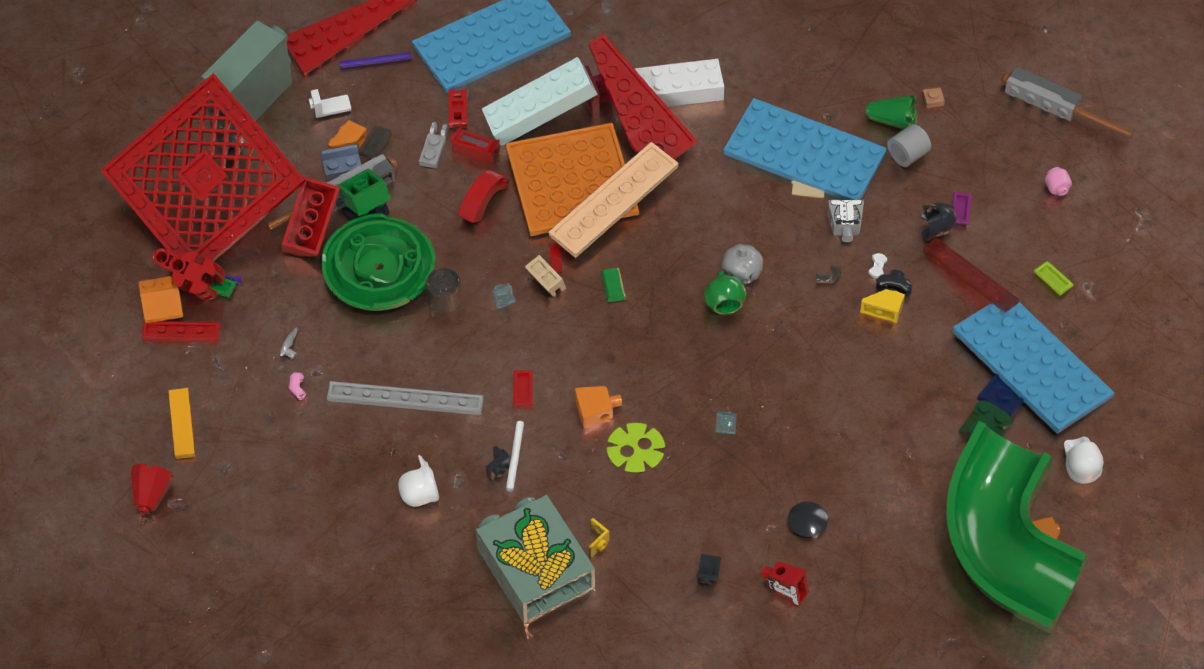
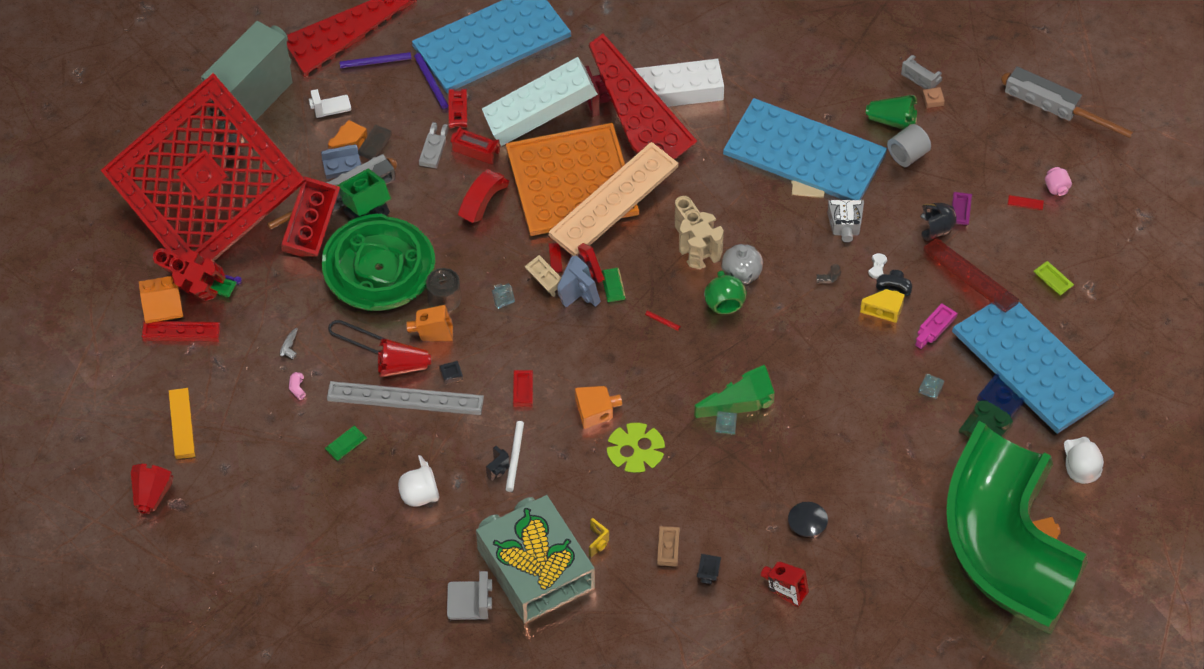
(346, 443): none -> green tile
(351, 341): none -> black piece
(401, 358): none -> red cone
(431, 81): none -> dark purple bar
(432, 324): none -> orange torso
(451, 372): none -> black tile
(469, 598): none -> light grey bracket
(577, 282): none -> sand blue piece
(589, 258): none -> red plate
(662, 320): none -> red piece
(668, 546): none -> medium nougat plate
(697, 233): none -> tan connector
(746, 395): none -> green wedge
(919, 74): none -> light grey hinge
(931, 386): none -> clear light blue tile
(935, 325): none -> dark pink hinge
(1025, 202): none -> red window

